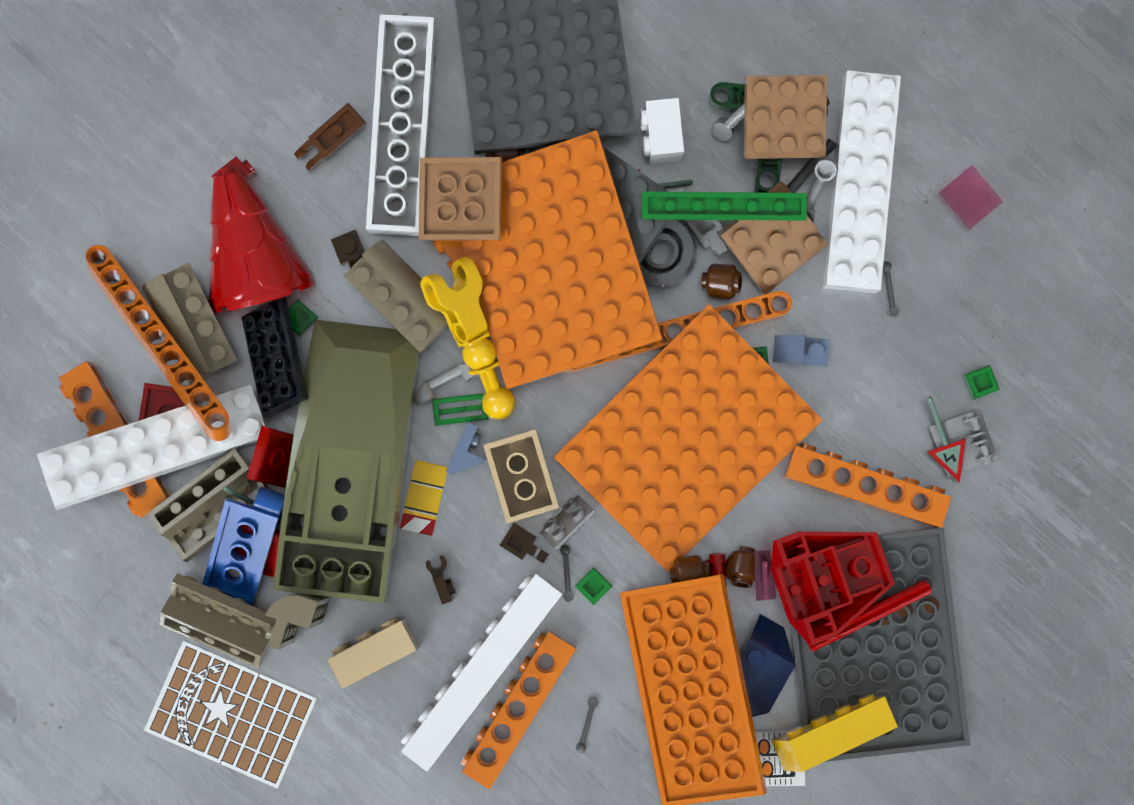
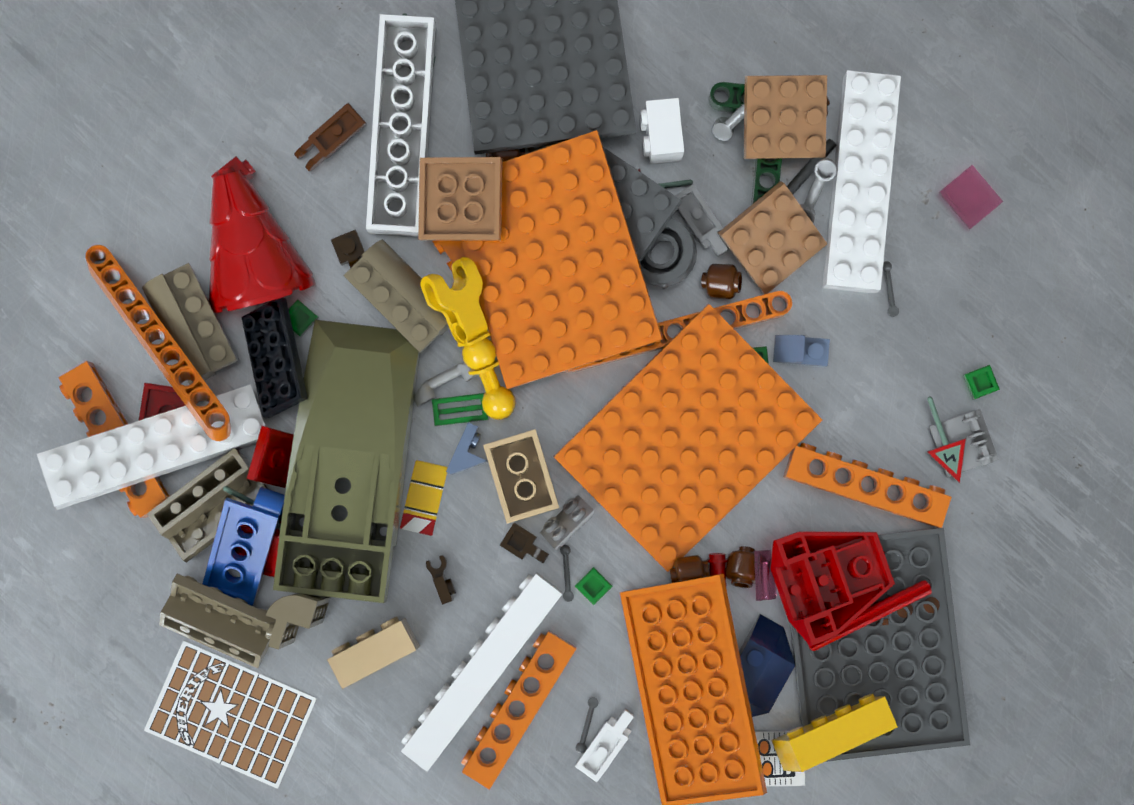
(605, 746): none -> white hinge
(723, 206): green plate -> none

